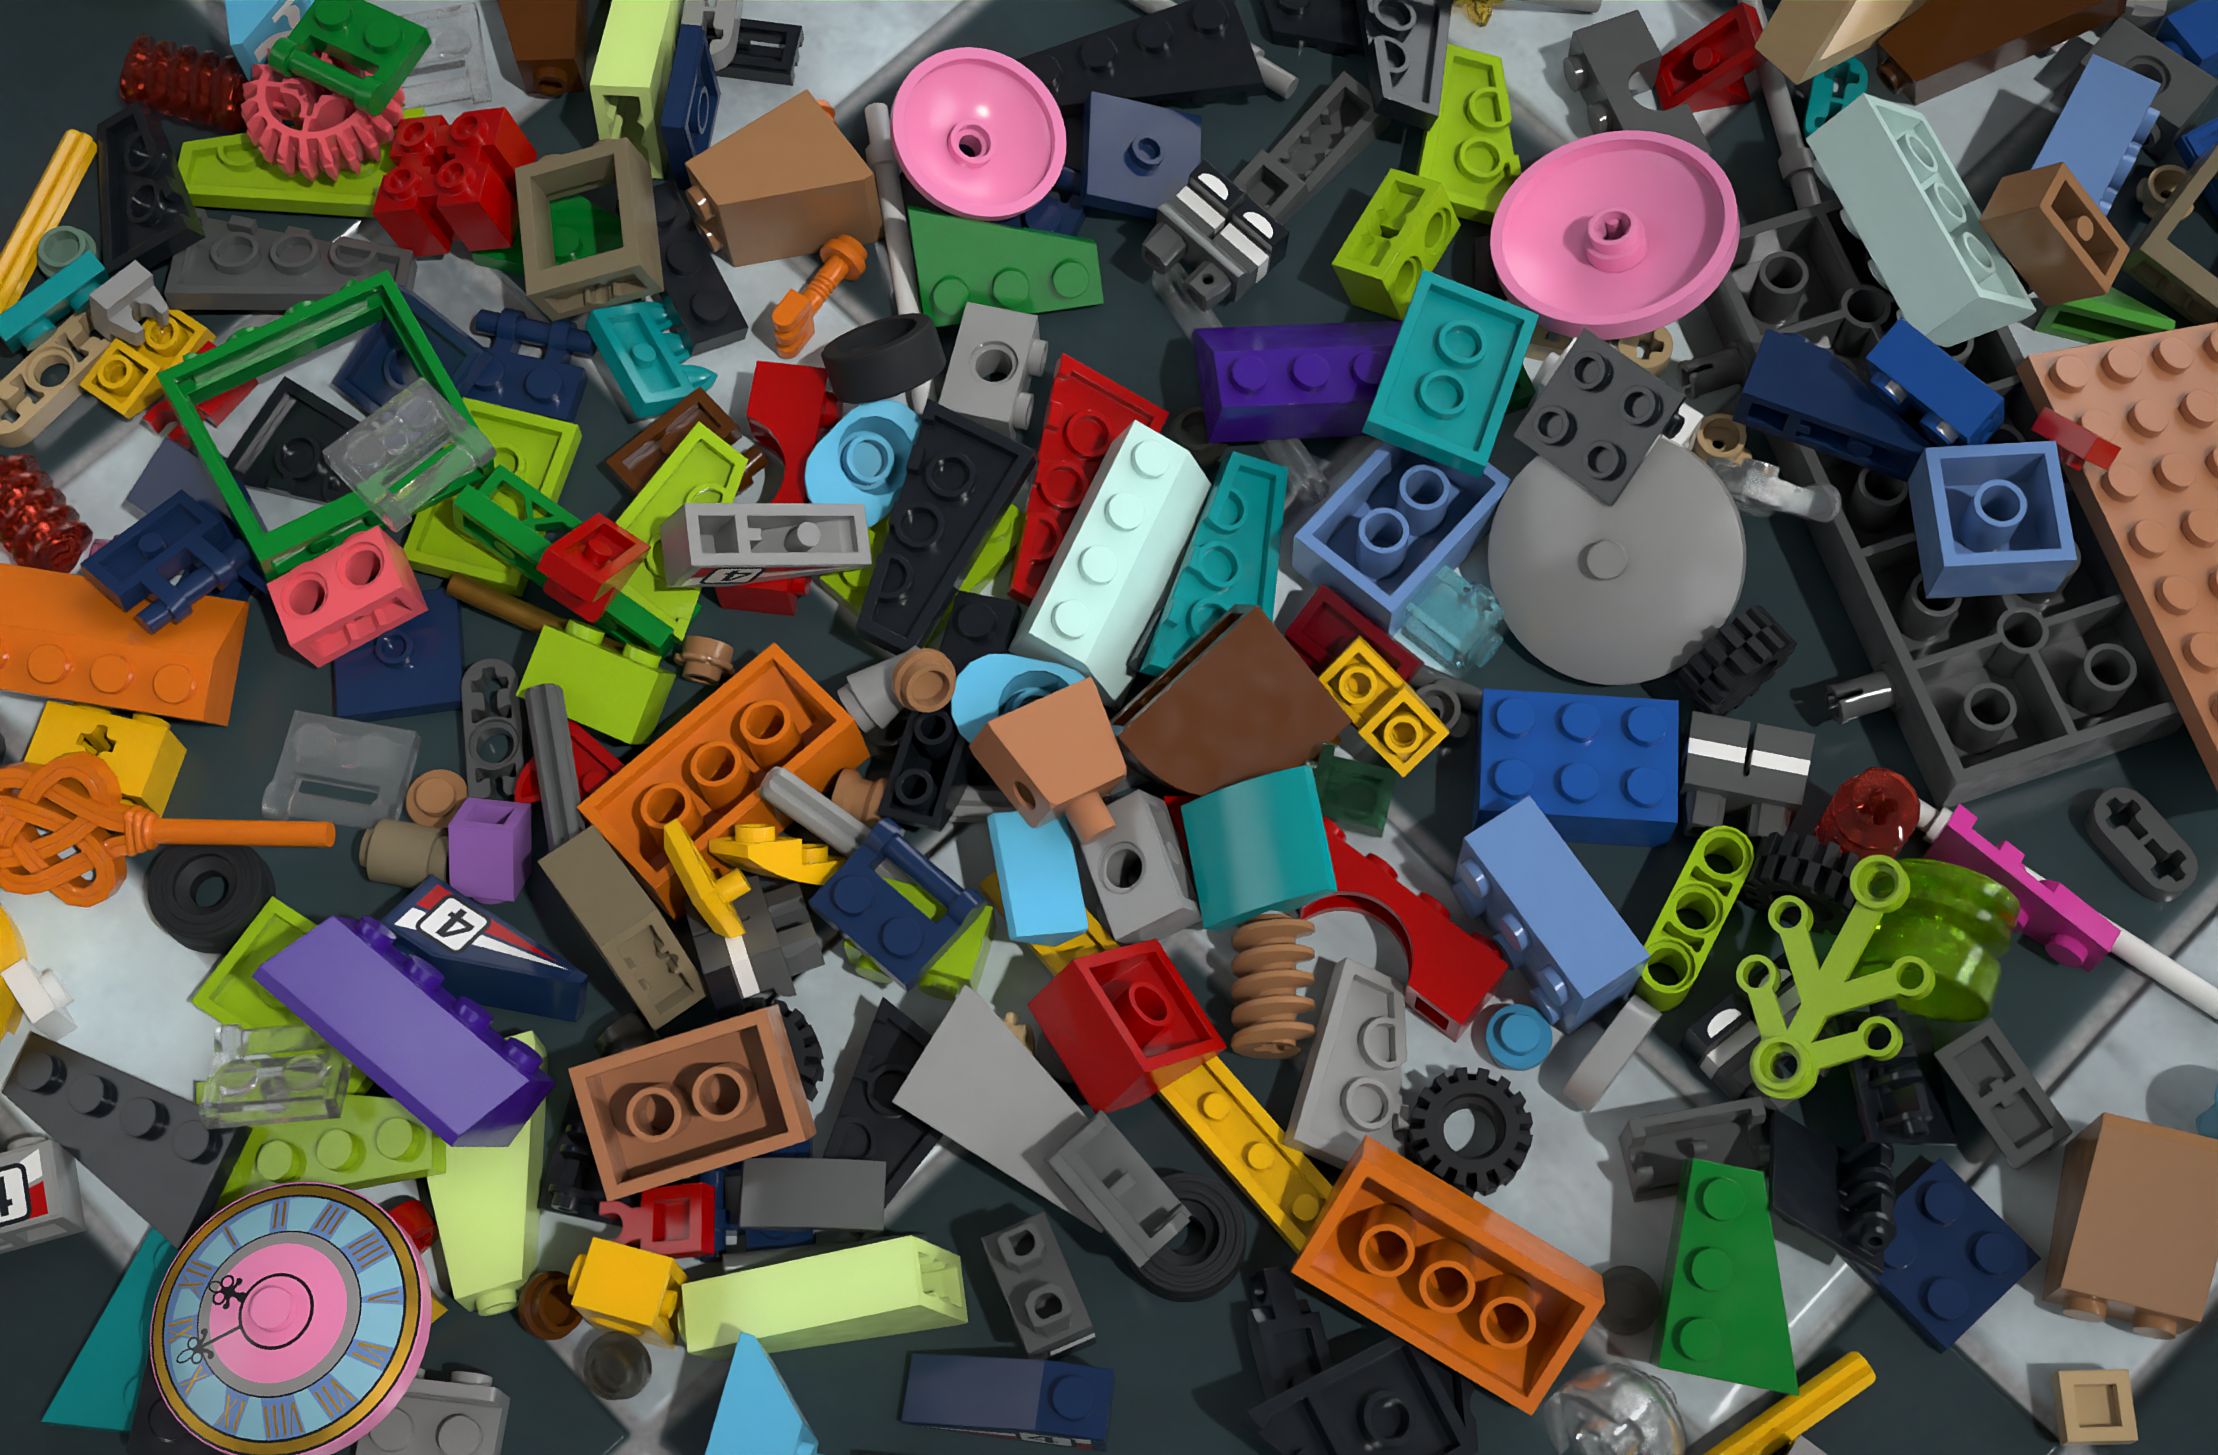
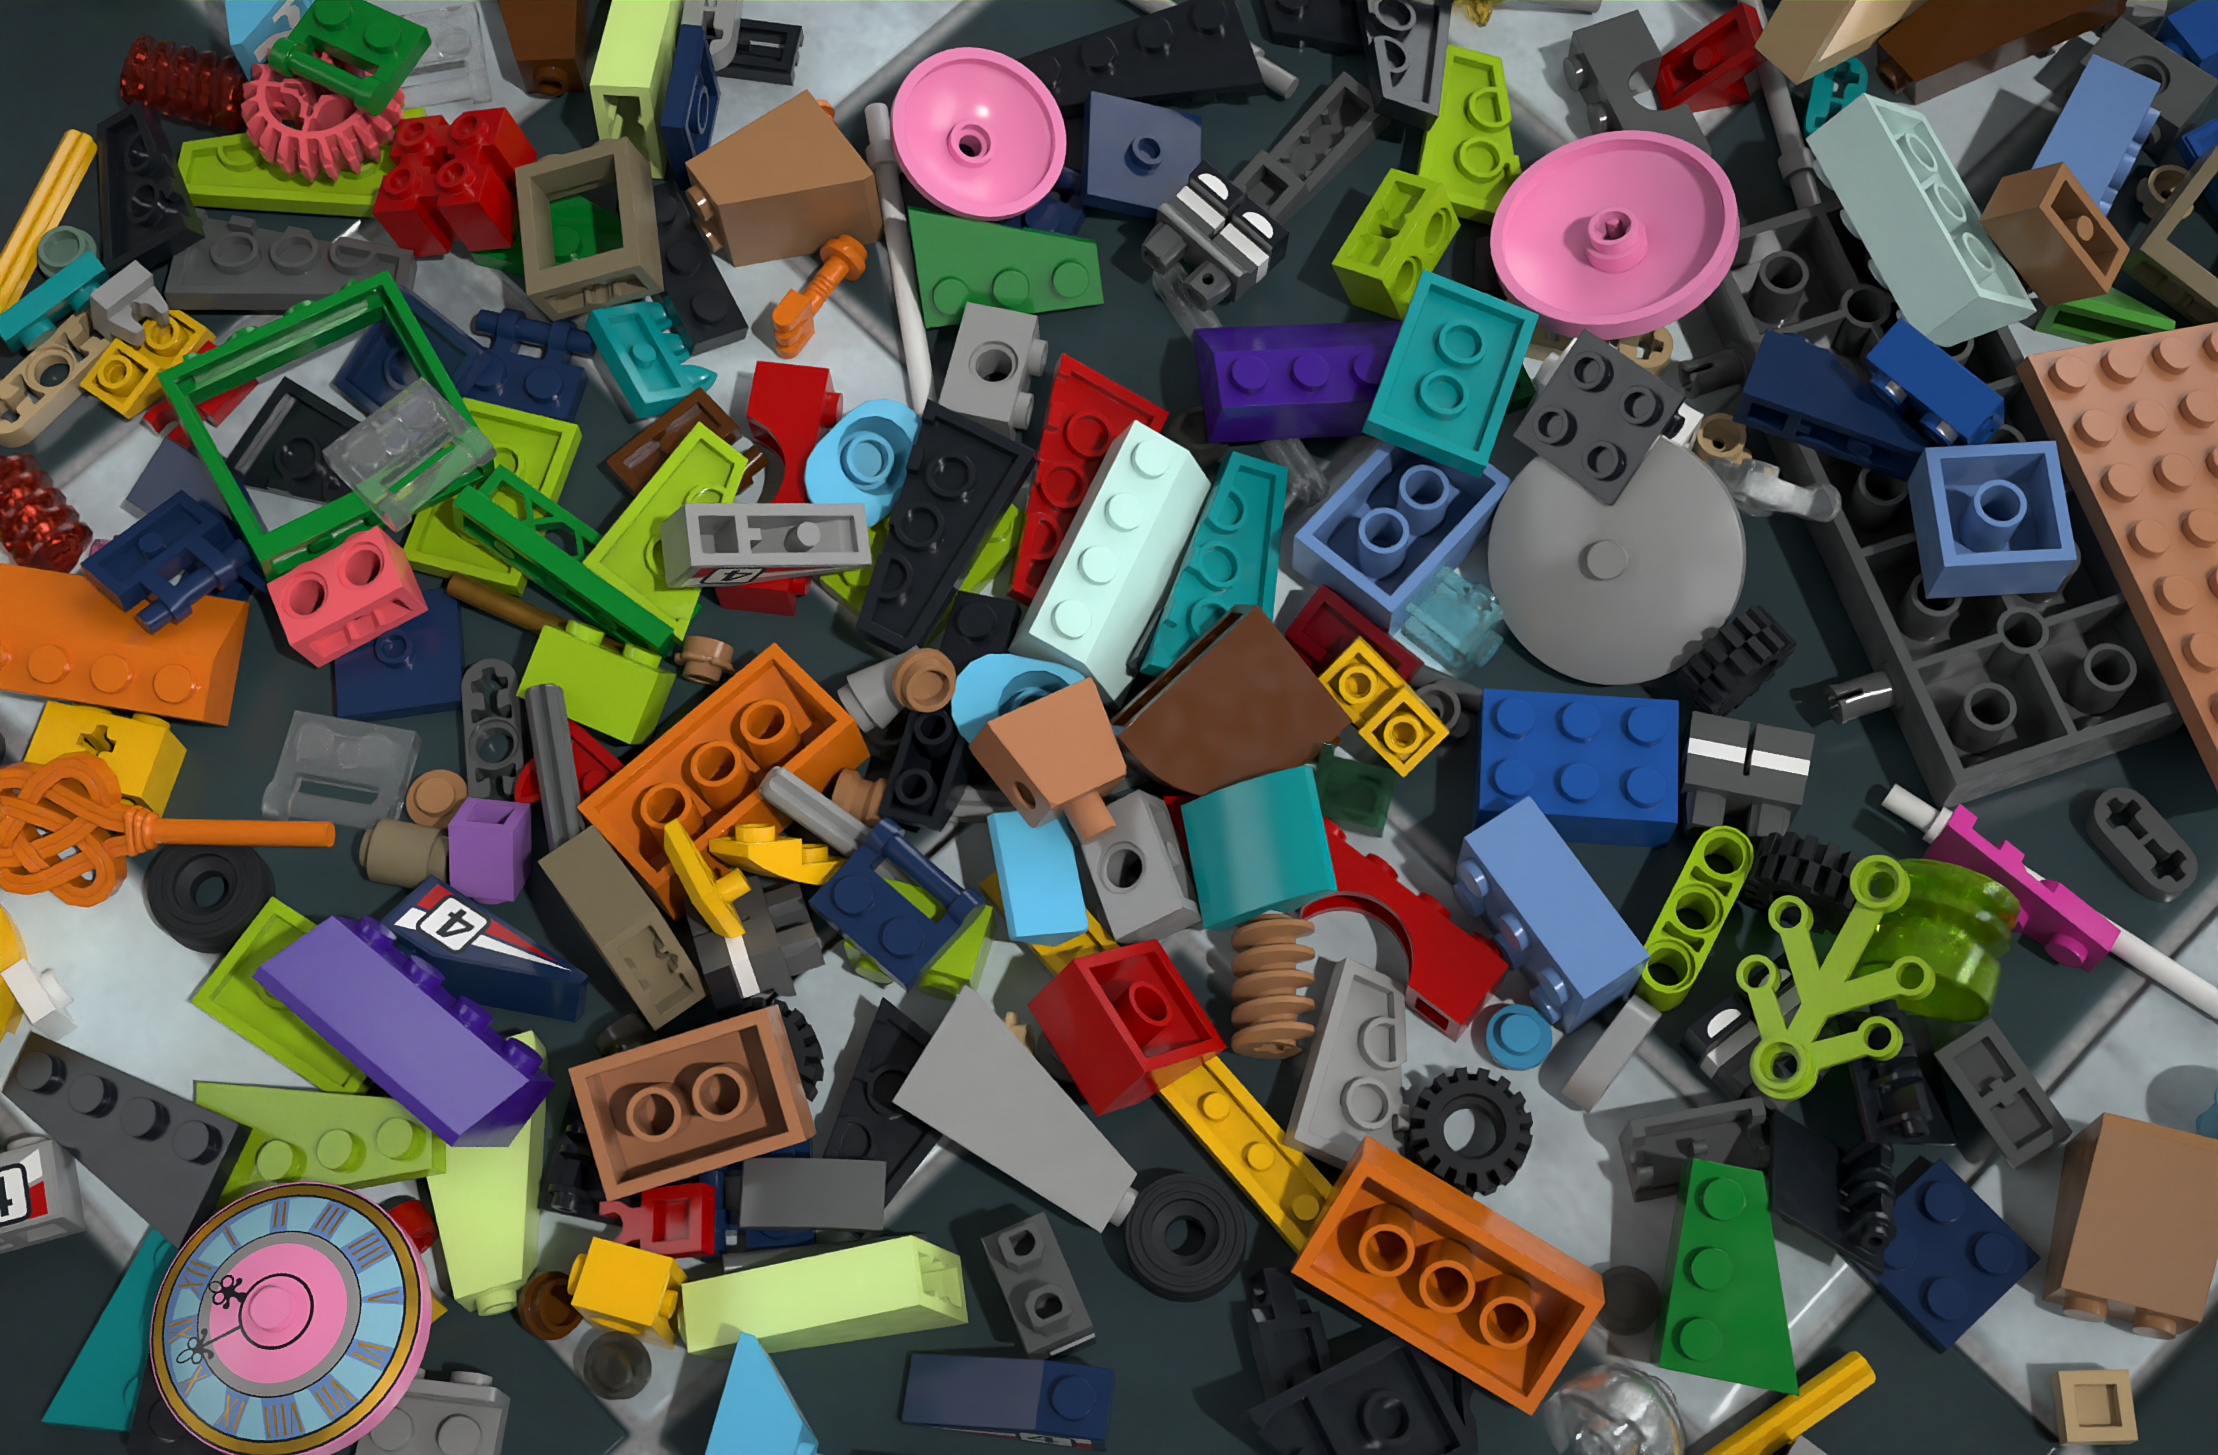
(272, 1088): clear plate -> none
(591, 566): red slope -> none
(883, 358): black tyre -> none
(1118, 1188): dark grey hinge -> none
(1871, 814): clear red piece -> none
(2074, 441): red plate -> none

